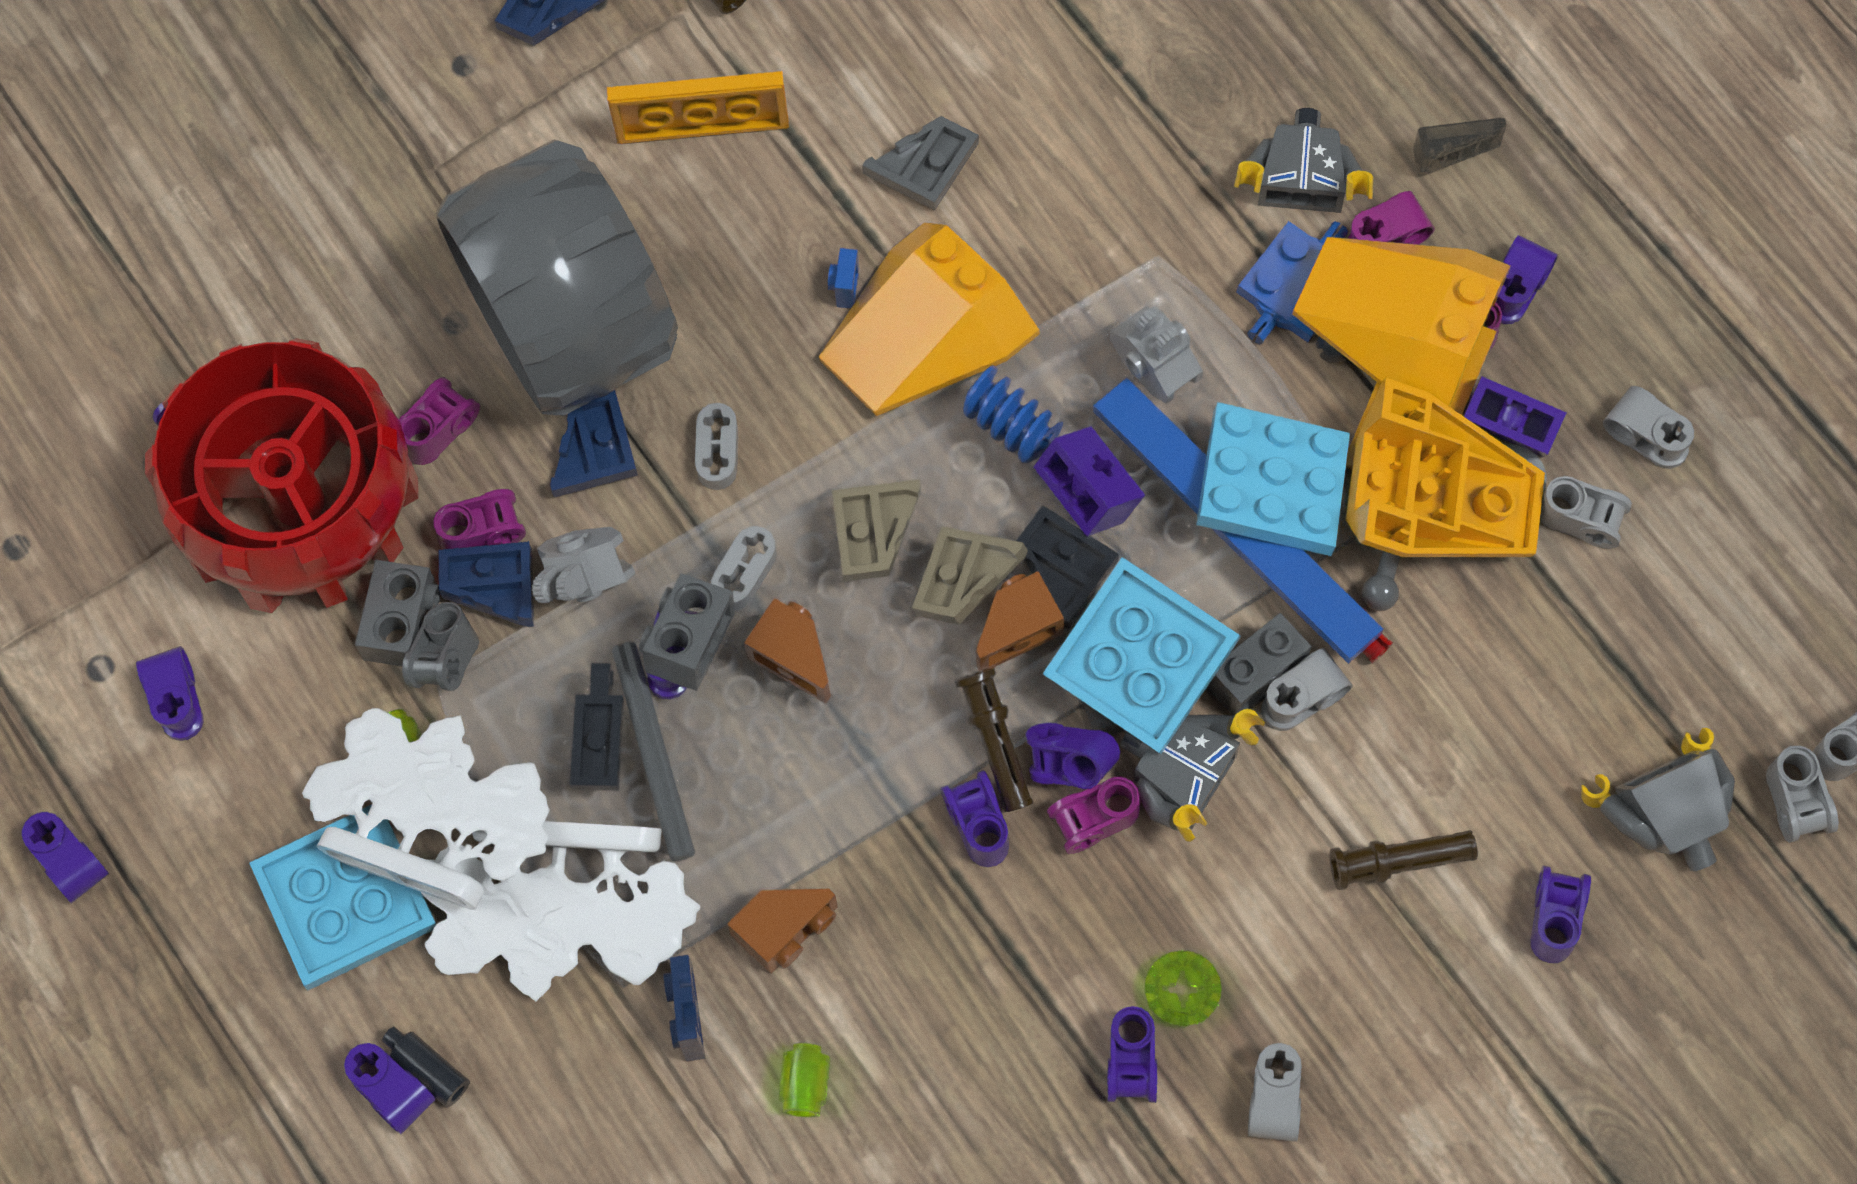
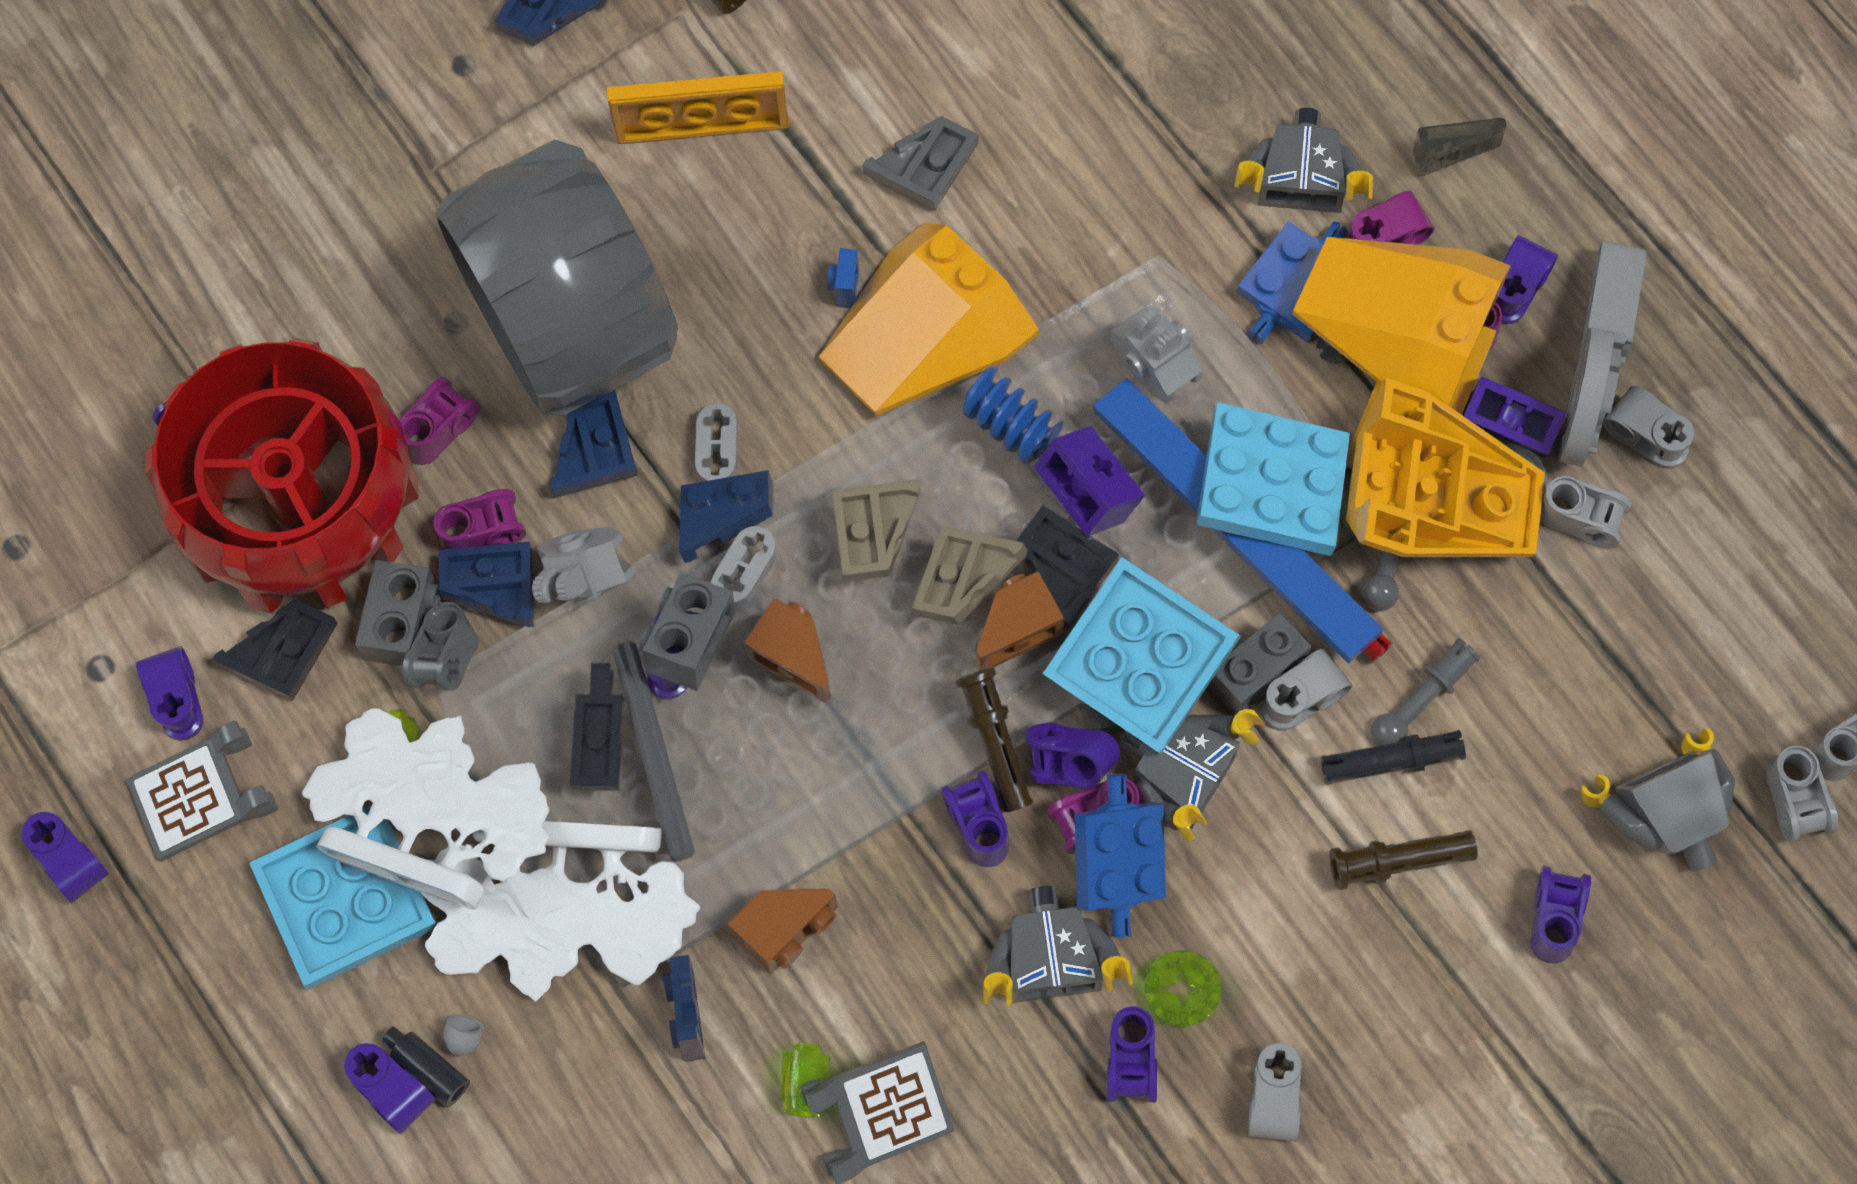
(197, 794): none -> flag
(280, 650): none -> black wing
(462, 1034): none -> light grey hinge
(722, 509): none -> dark blue wing
(883, 1109): none -> flag
(1052, 954): none -> dark grey torso
(1119, 855): none -> blue plate
(1393, 727): none -> dark grey pin
(1393, 757): none -> black pin
(1603, 347): none -> light grey beam

